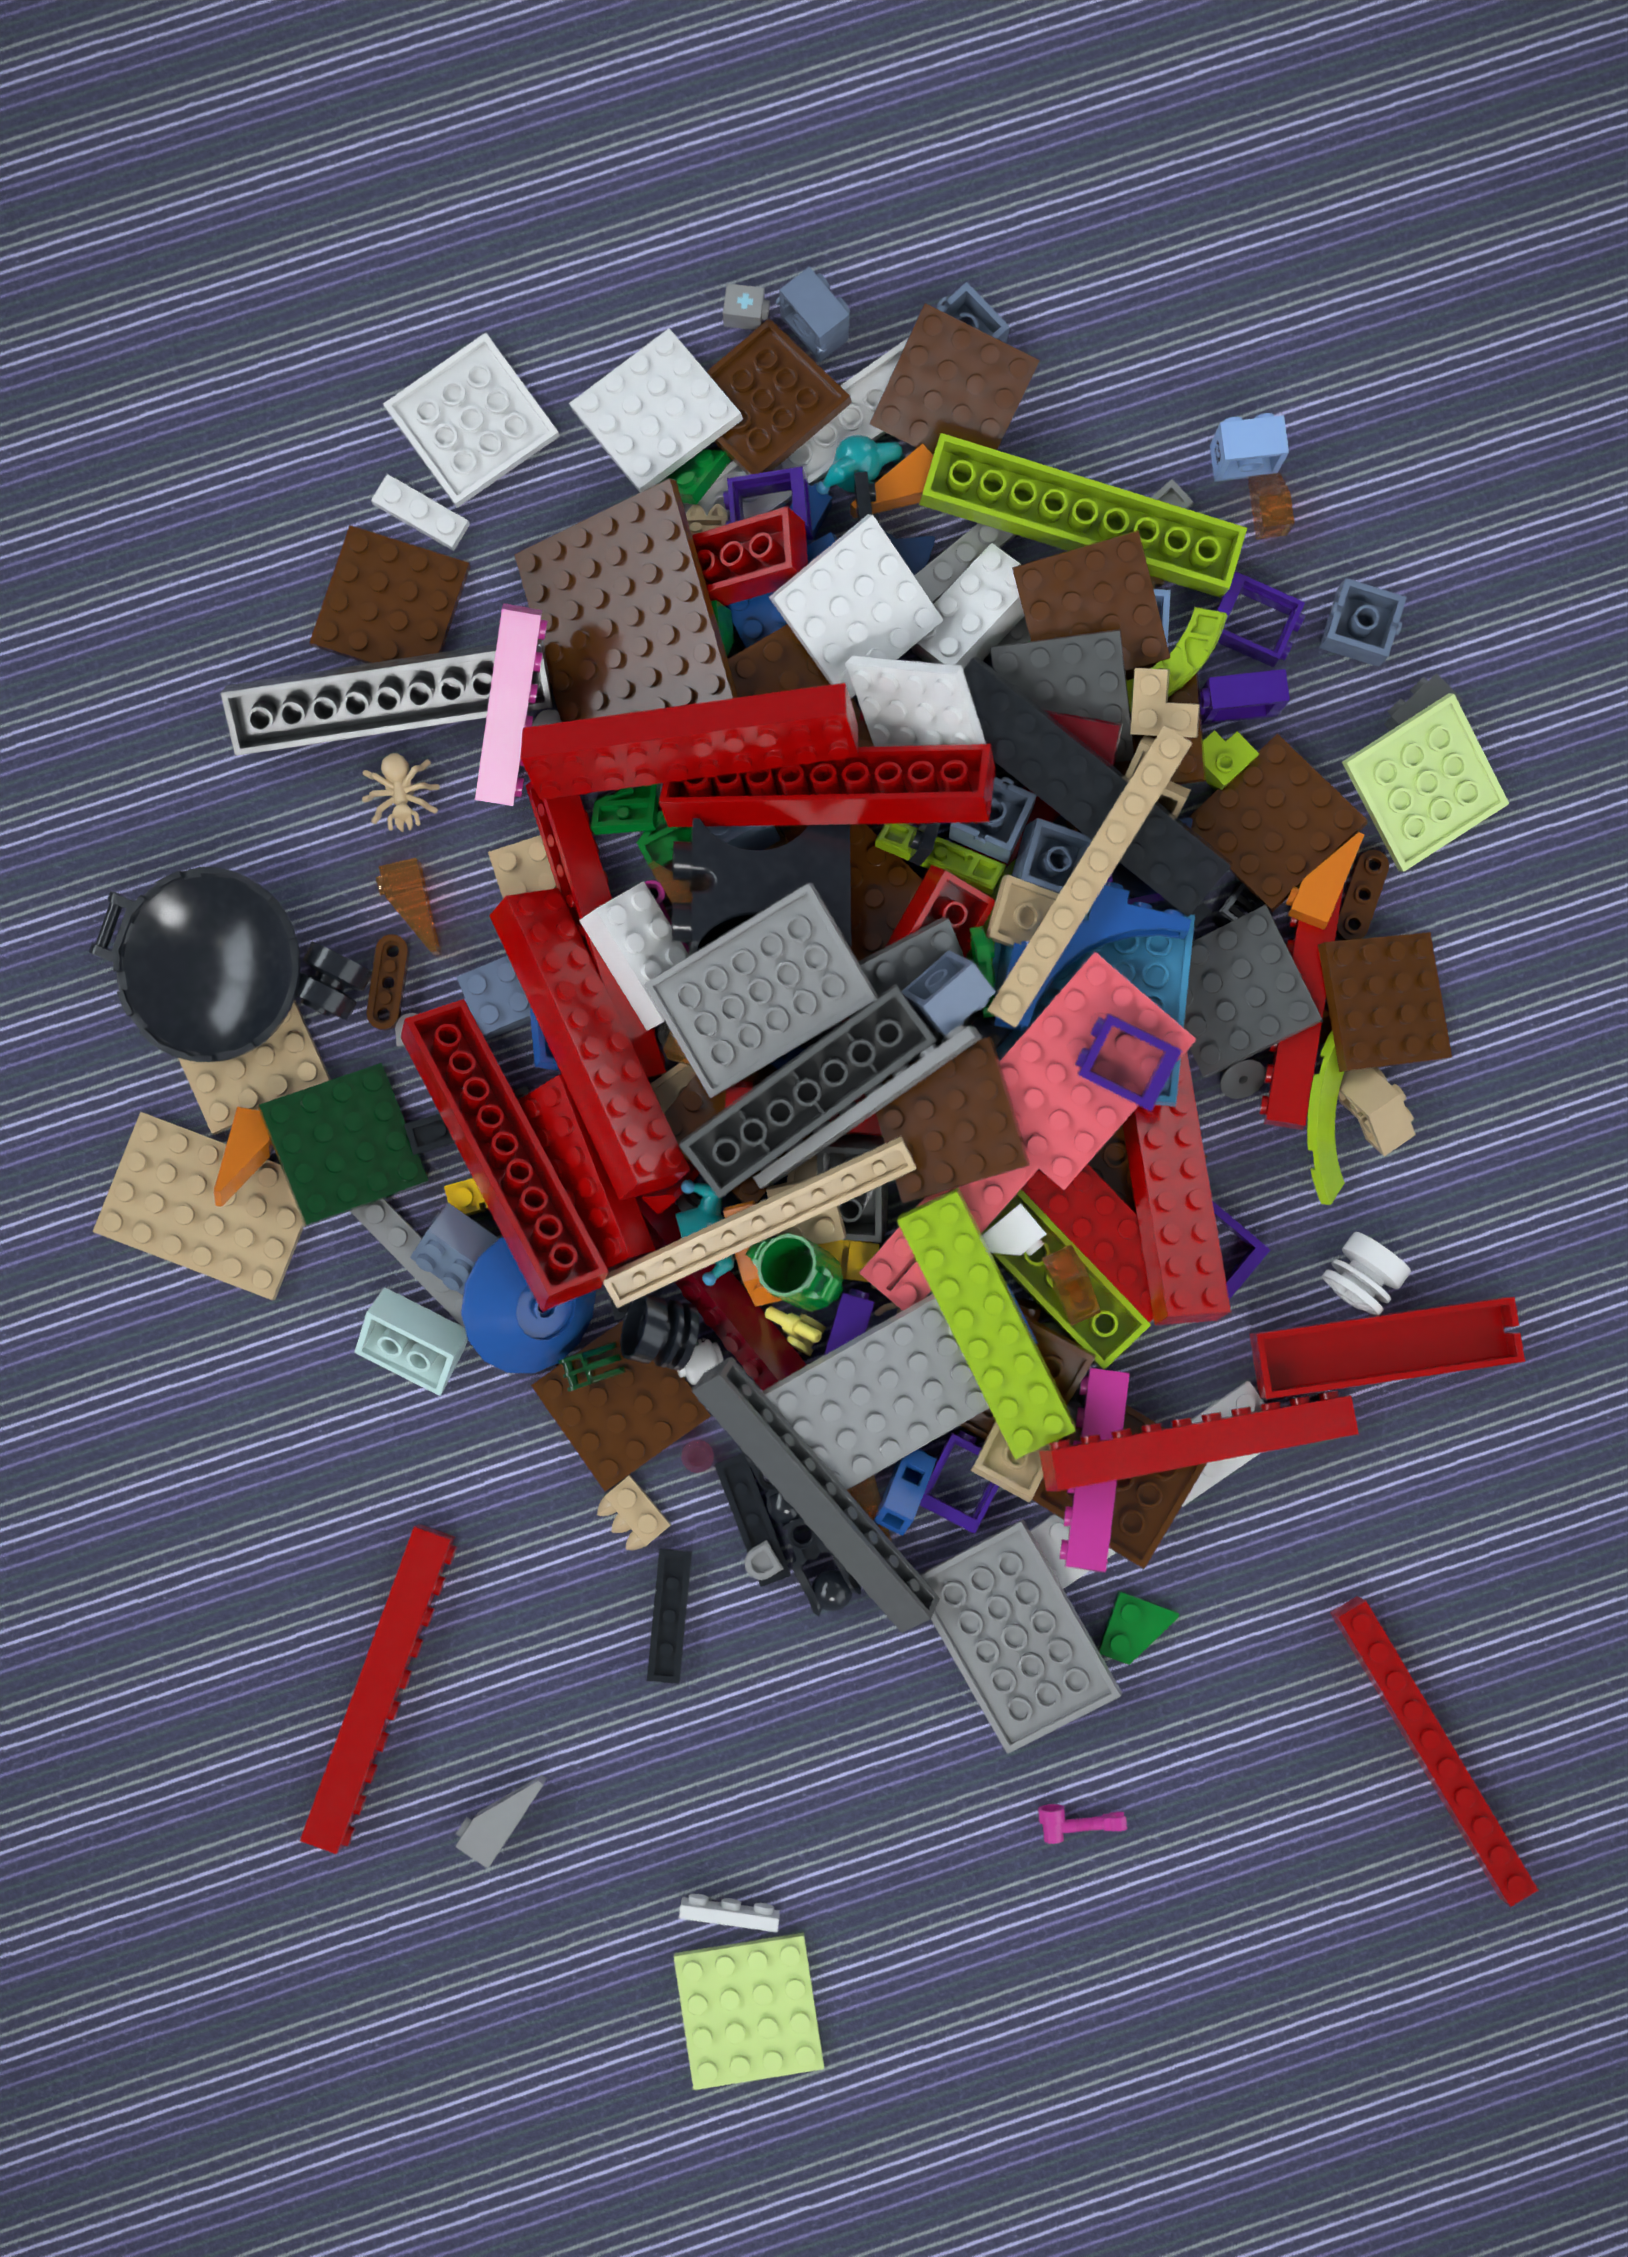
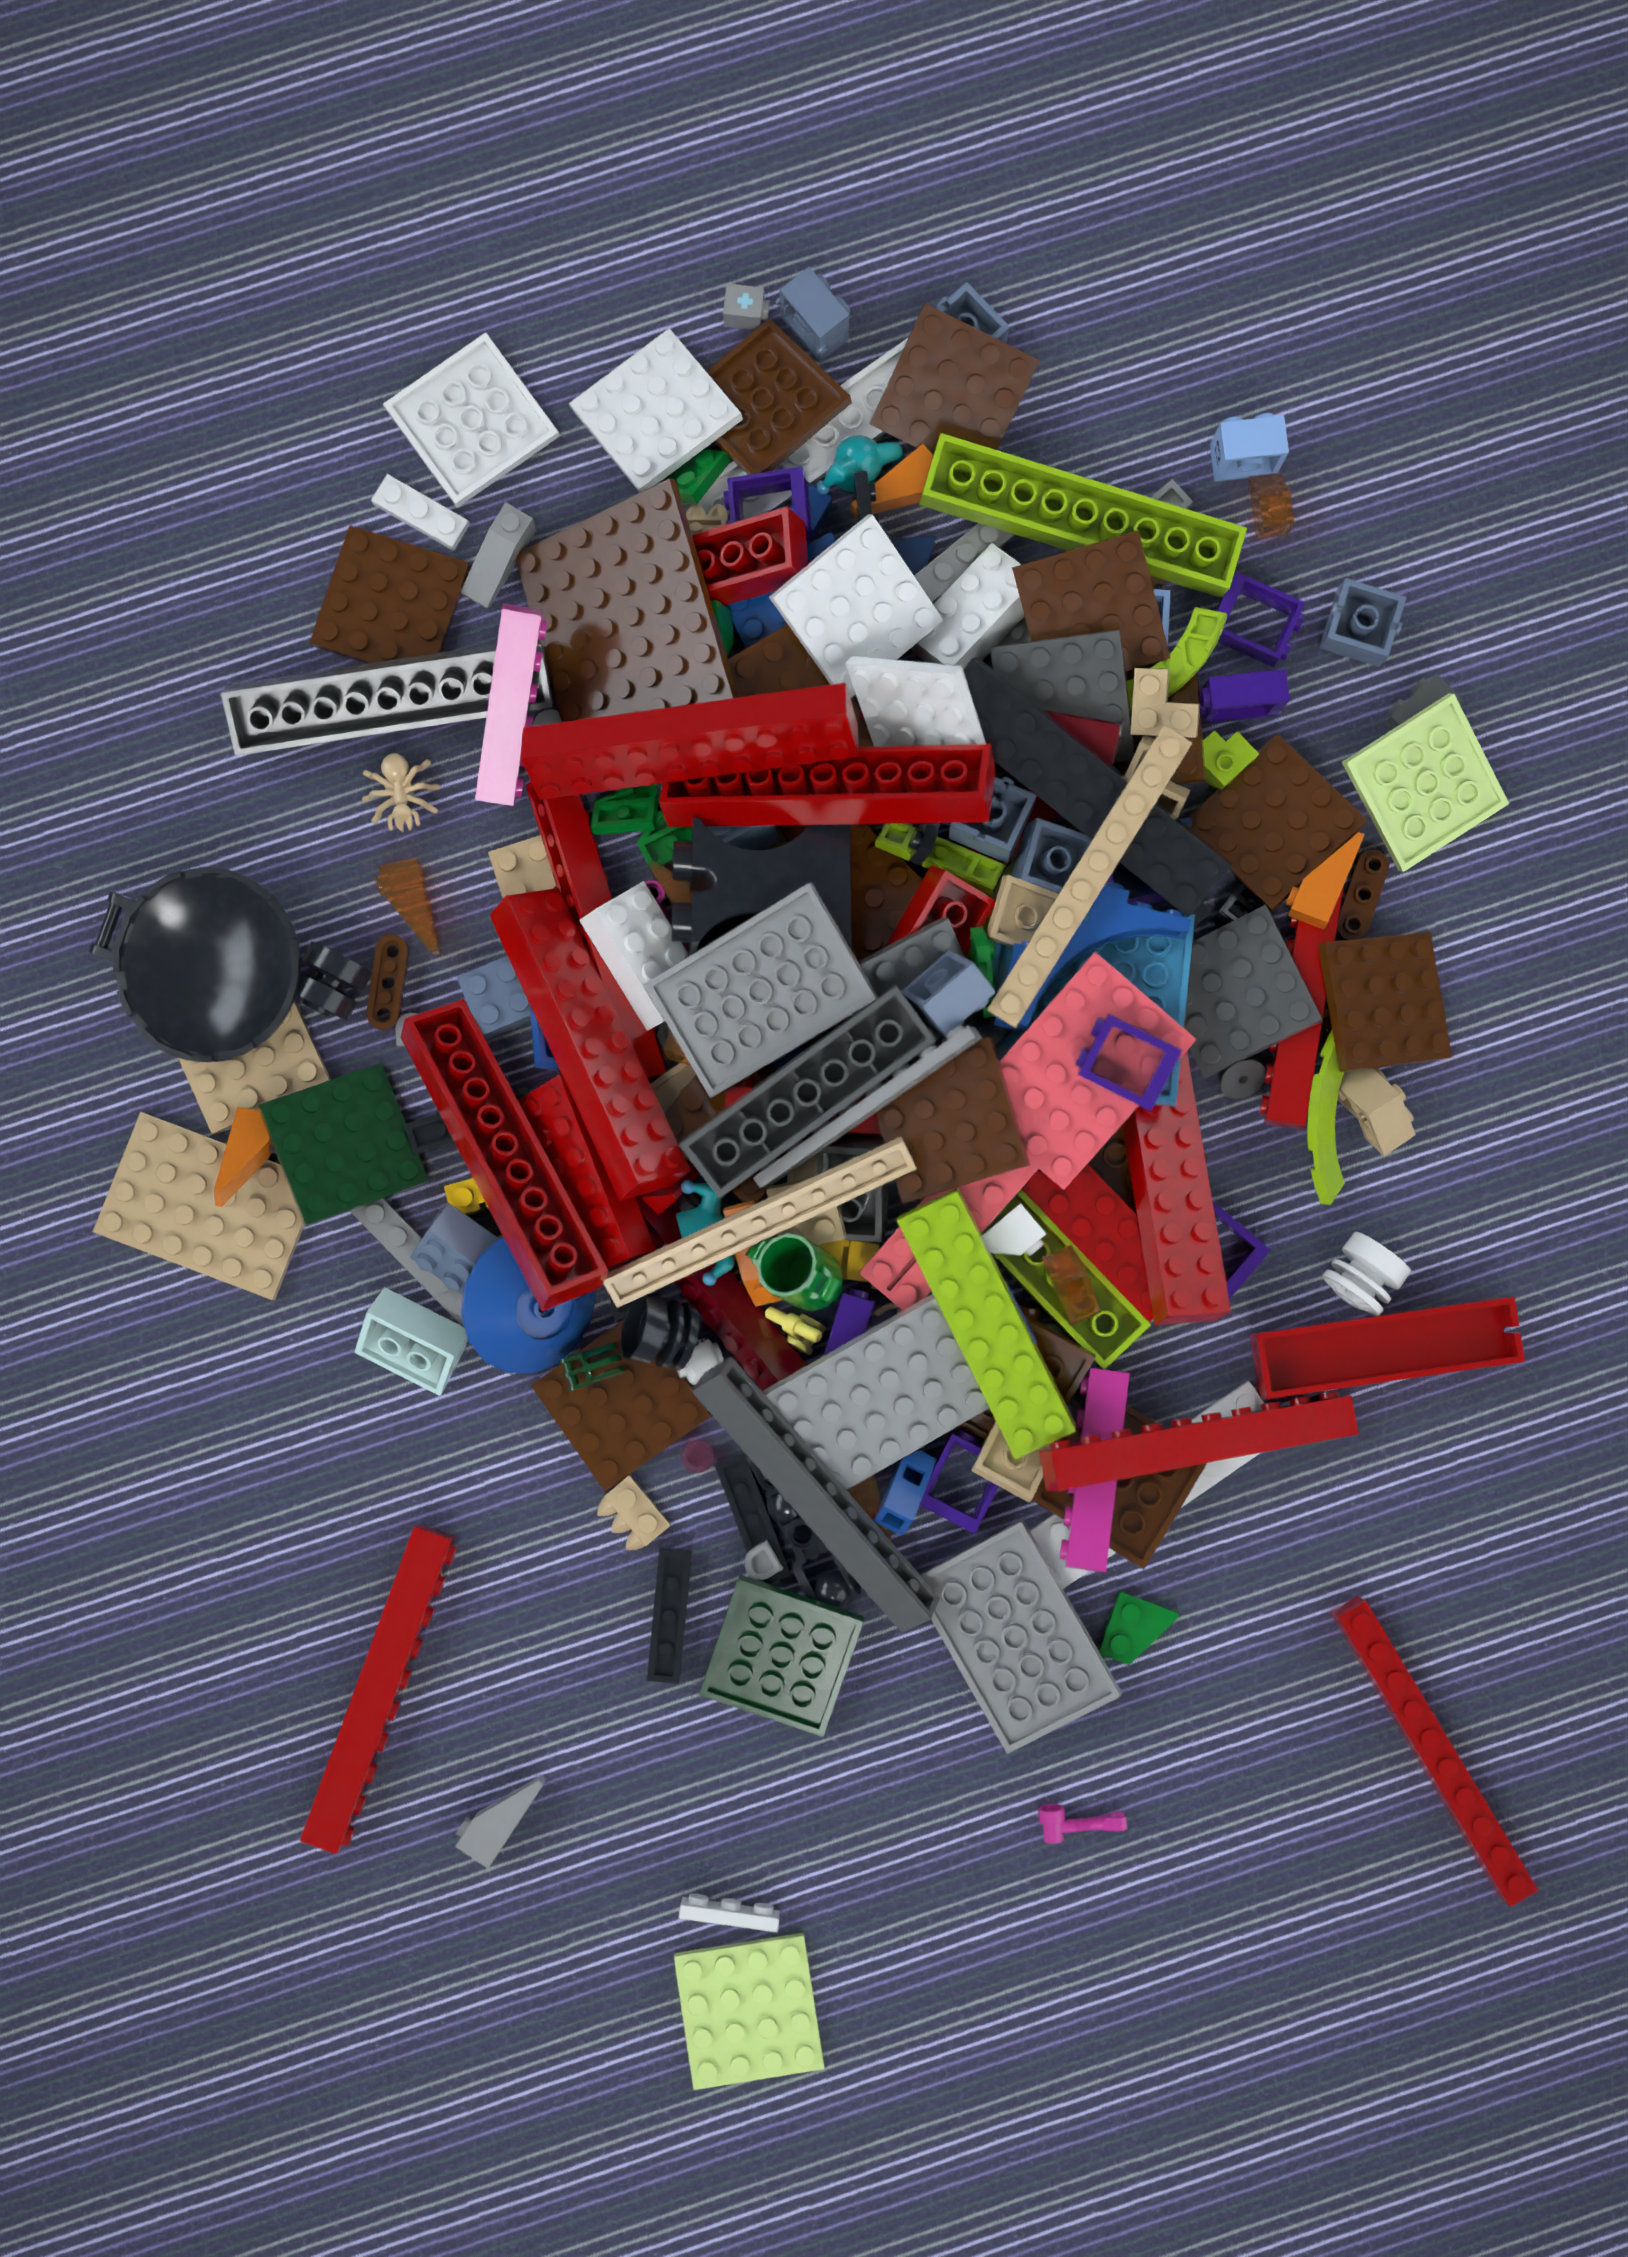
(498, 554): none -> light grey slope
(781, 1655): none -> plate

